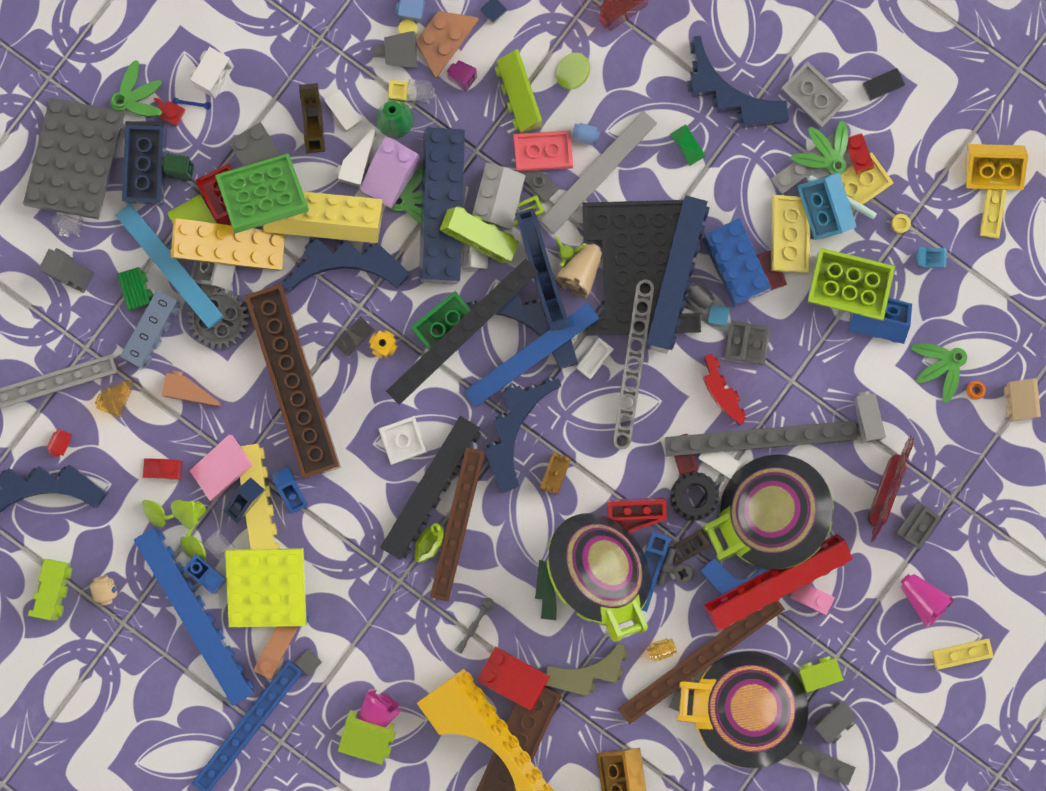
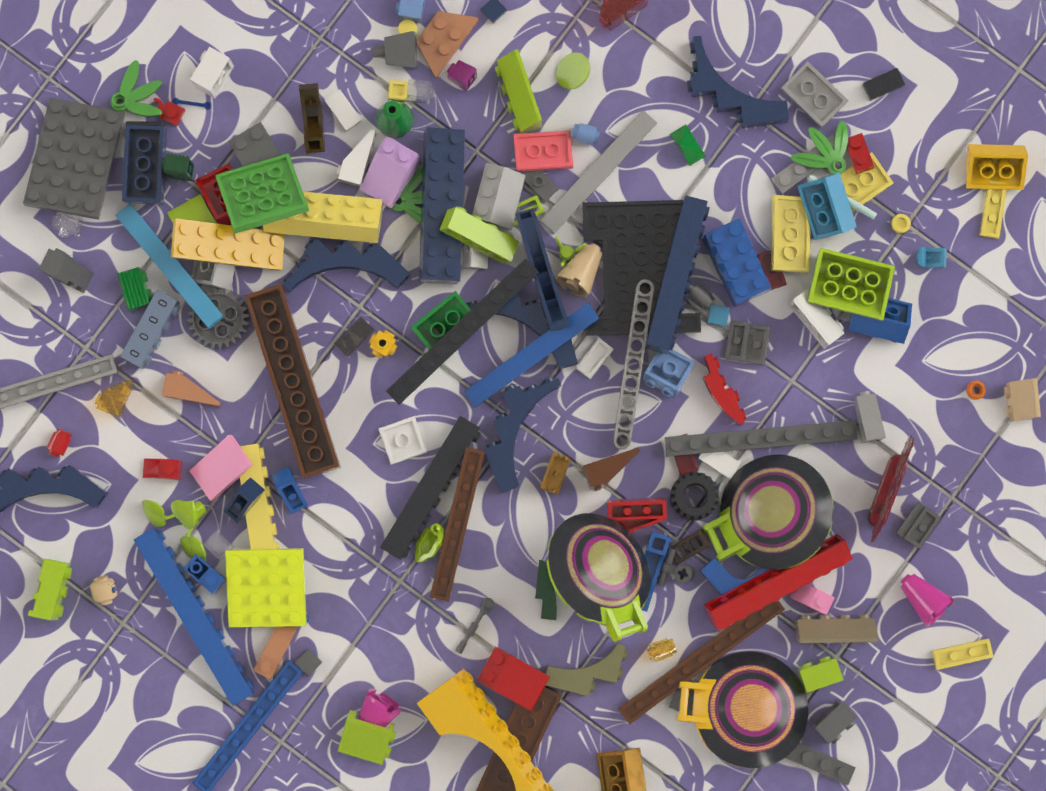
(604, 470): none -> reddish brown slope
(668, 372): none -> medium blue plate
(817, 319): none -> white slope
(835, 630): none -> dark tan slope
(947, 363): bright green plant -> none

